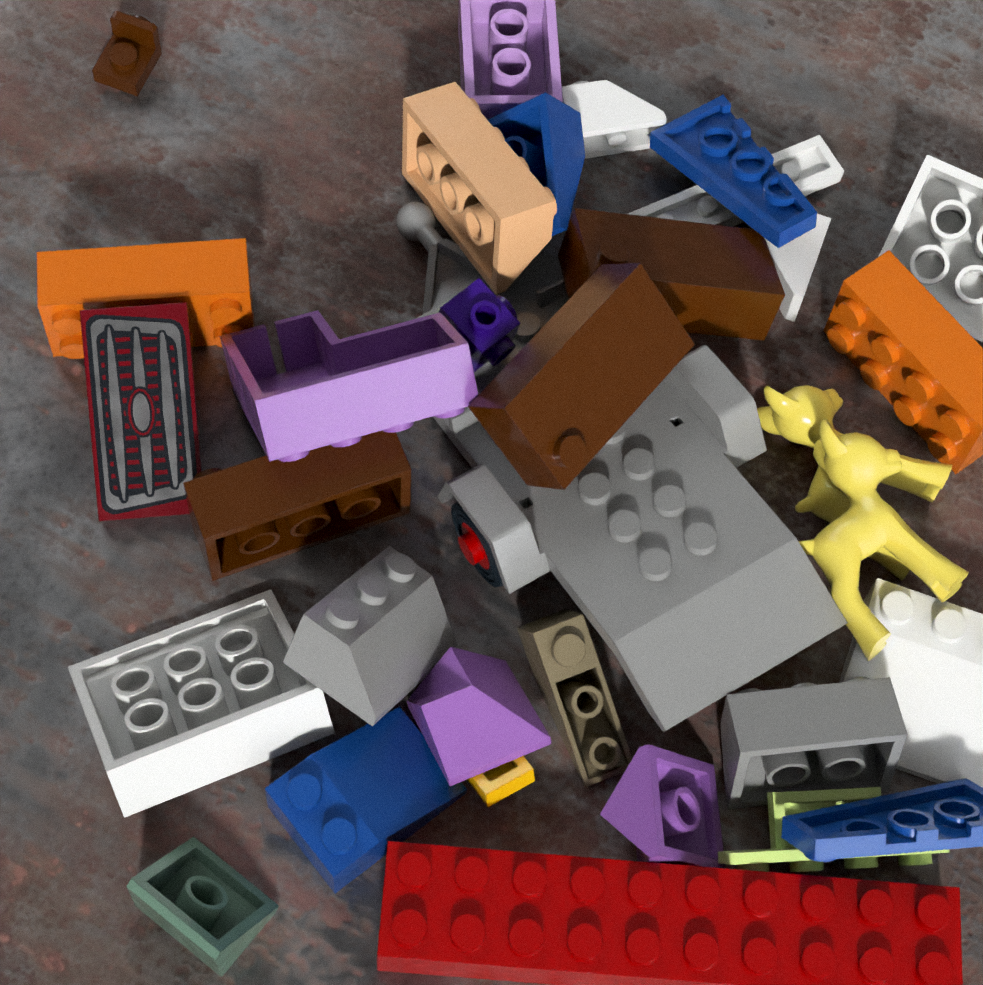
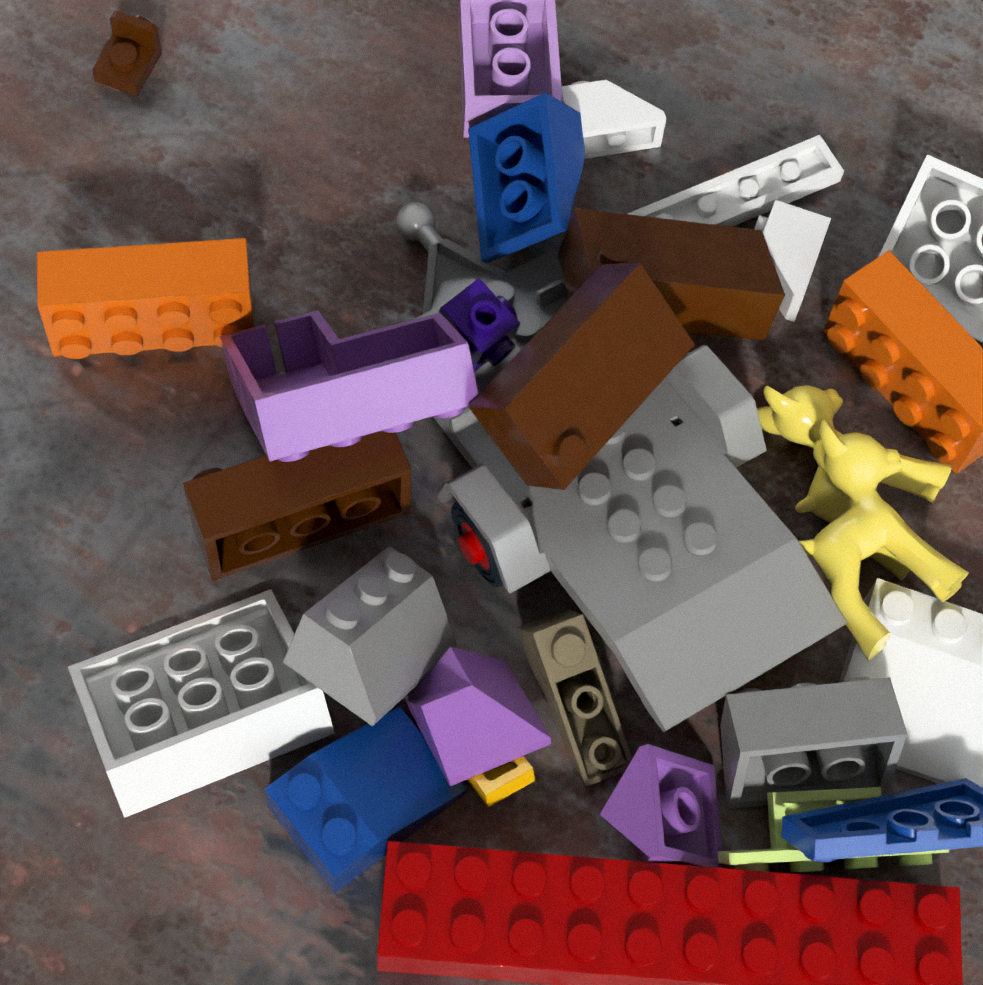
(141, 408): tile -> none
(202, 903): sand green slope -> none
(475, 184): light nougat slope -> none
(729, 166): blue wing -> none

